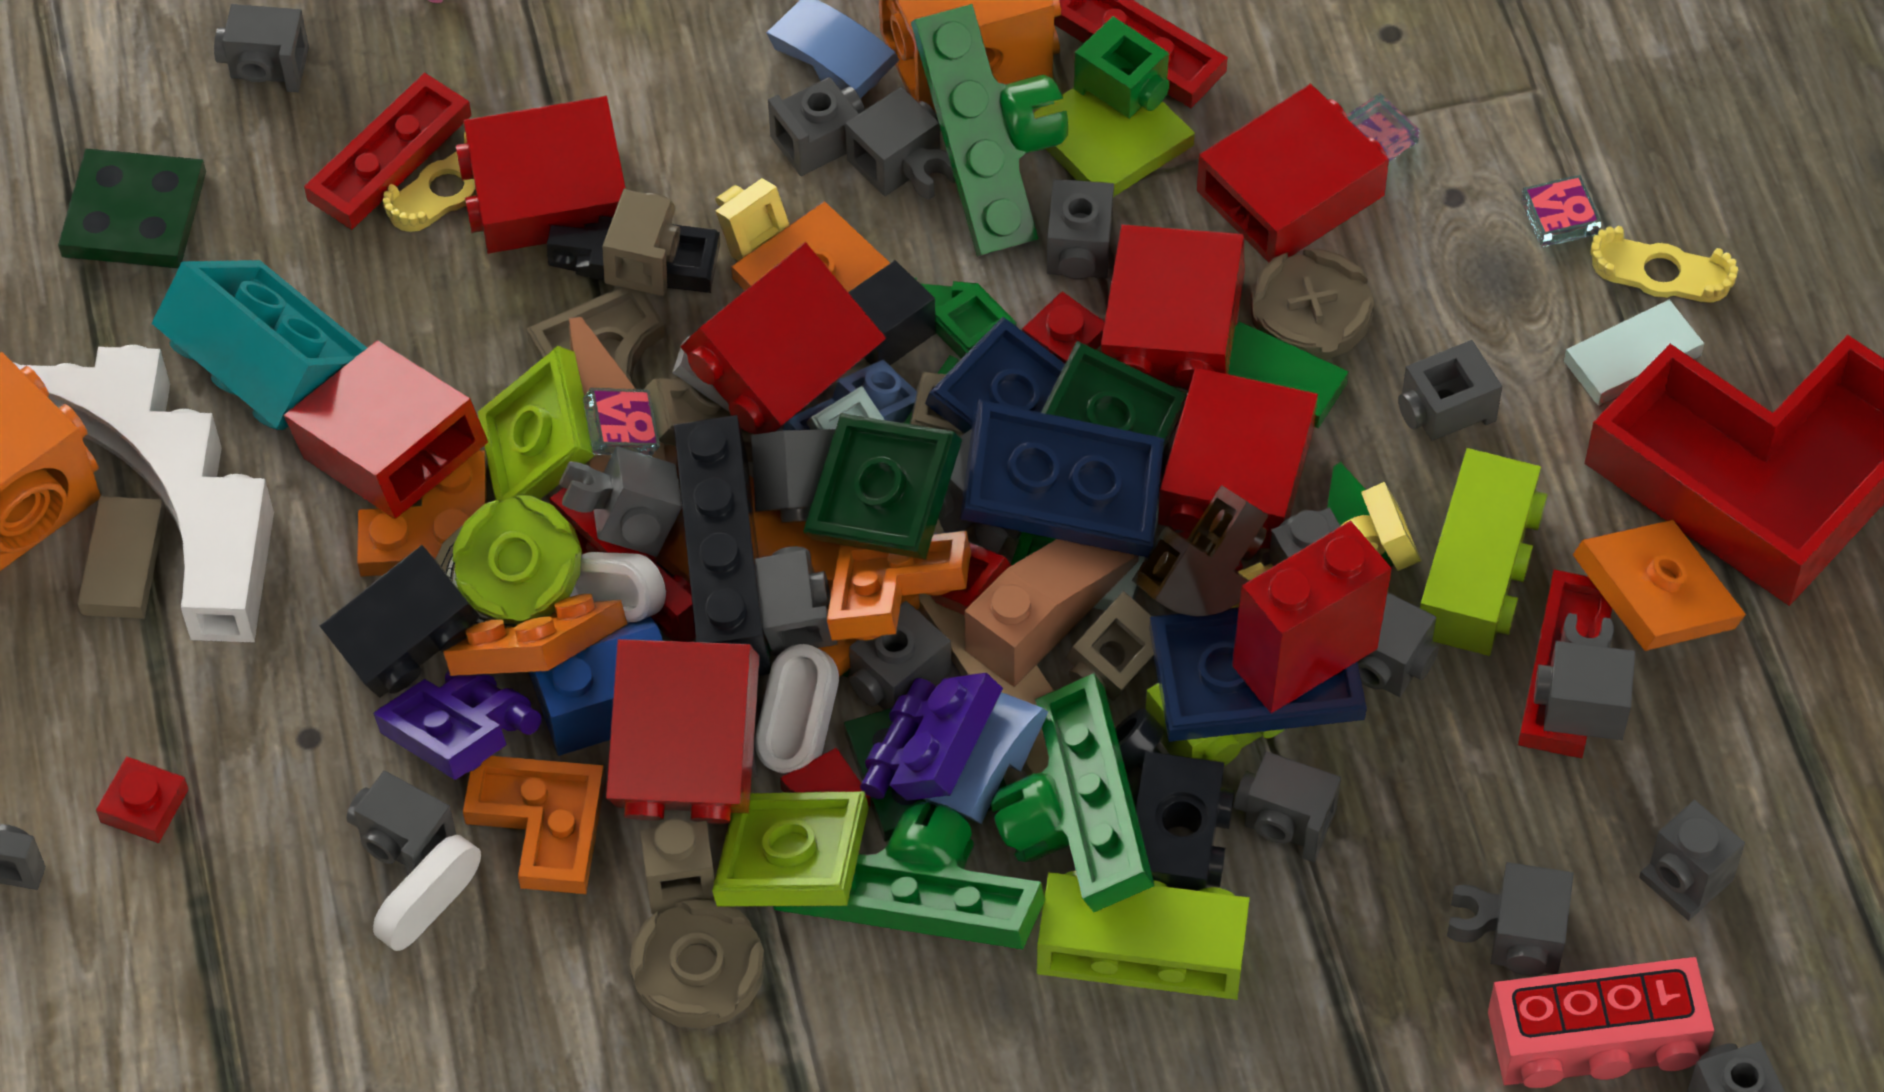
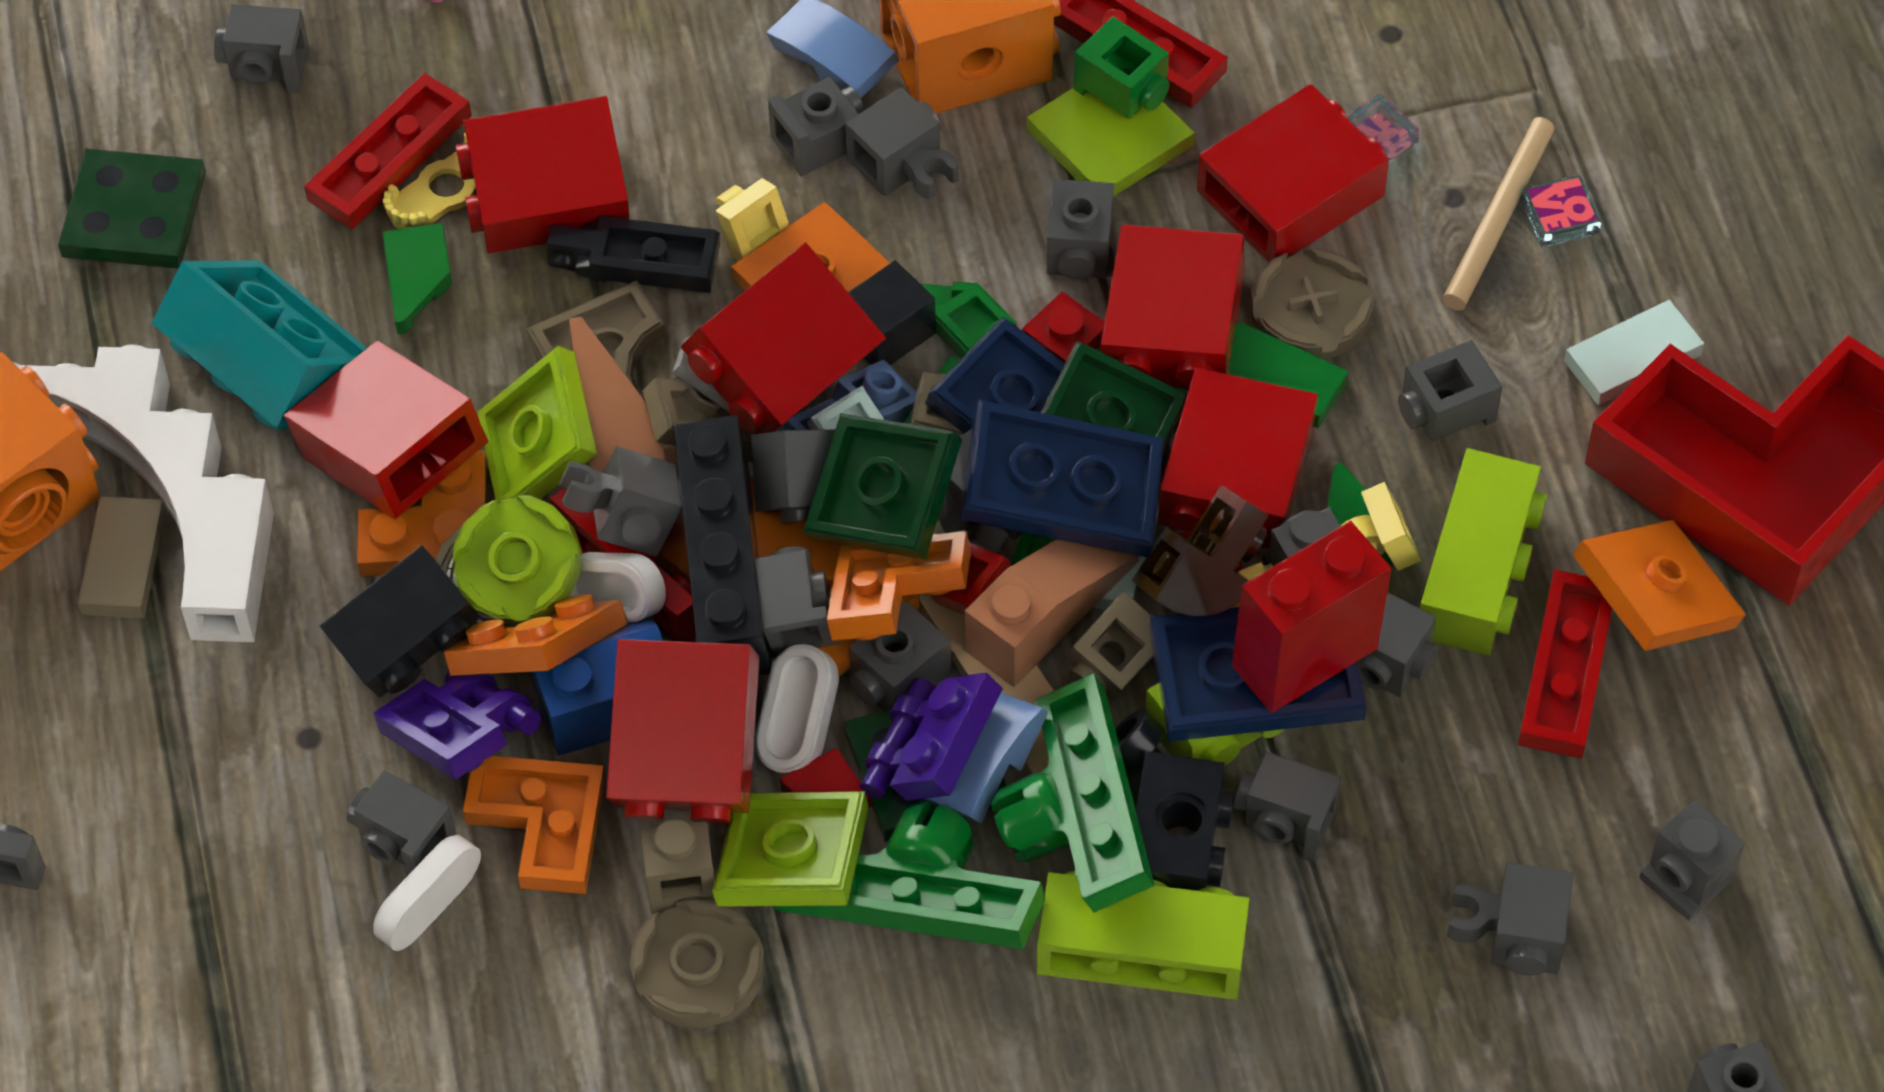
(142, 799): red plate -> none
(416, 270): none -> green tile
(621, 420): tile -> none
(641, 242): dark tan brick -> none
(986, 127): green plate -> none
(1498, 214): none -> tan bar
(1586, 684): dark grey brick -> none
(1600, 1022): coral brick -> none
(1698, 278): light yellow piece -> none

